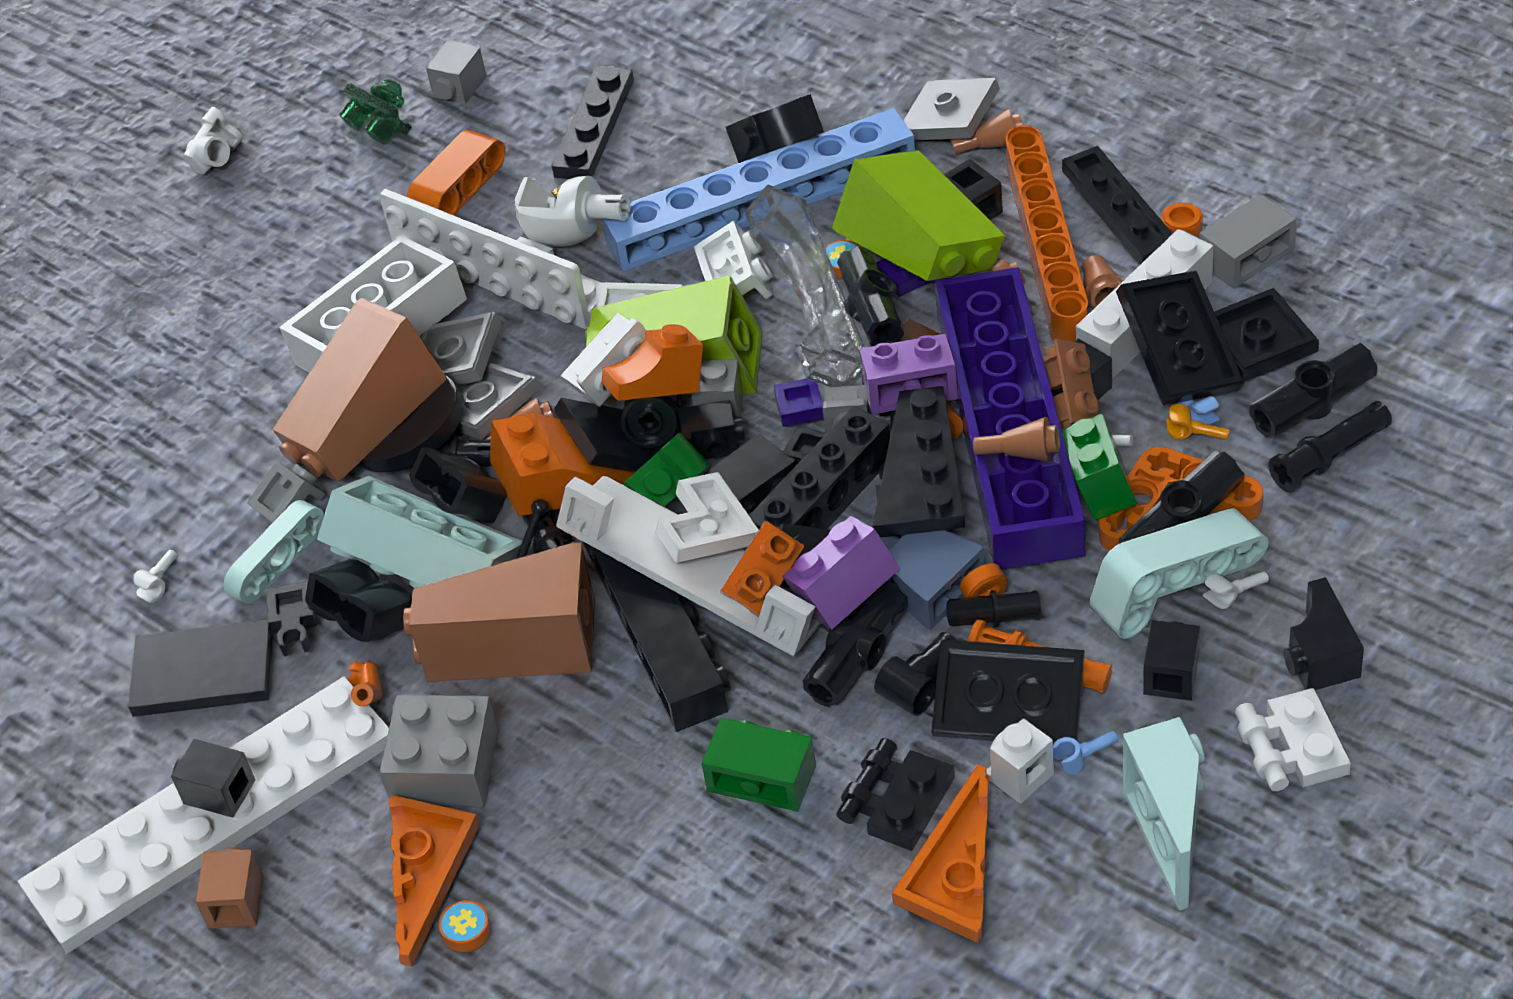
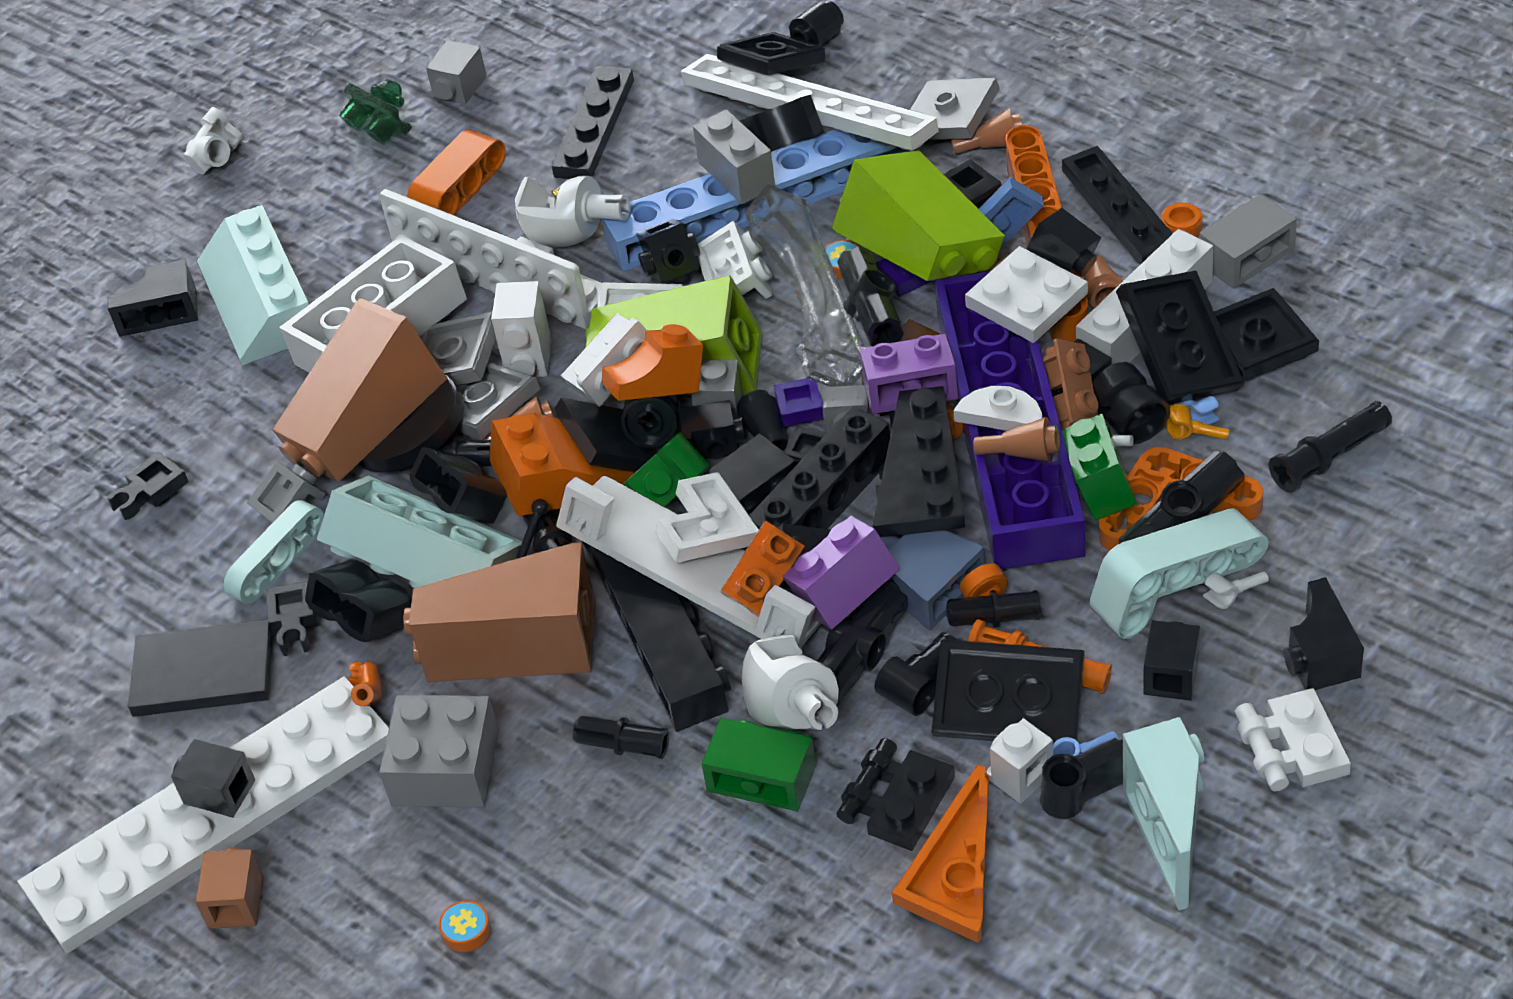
(150, 482): none -> black plate
(150, 584): white hand -> none
(157, 301): none -> black arch
(251, 283): none -> light aqua slope
(427, 854): orange wing -> none
(522, 328): none -> white brick
(621, 736): none -> black axle
(666, 239): none -> black brick
(733, 156): none -> light grey brick
(762, 416): none -> black cone
(770, 53): none -> black tile
(787, 687): none -> white piece
(817, 23): none -> black brick
(834, 107): none -> white plate
(997, 408): none -> white plate
(1011, 208): none -> medium blue plate
(1026, 294): none -> white plate
(1065, 242): none -> black brick
(1075, 779): none -> black piece
(1129, 402): none -> black wheel
(1313, 390): black piece -> none

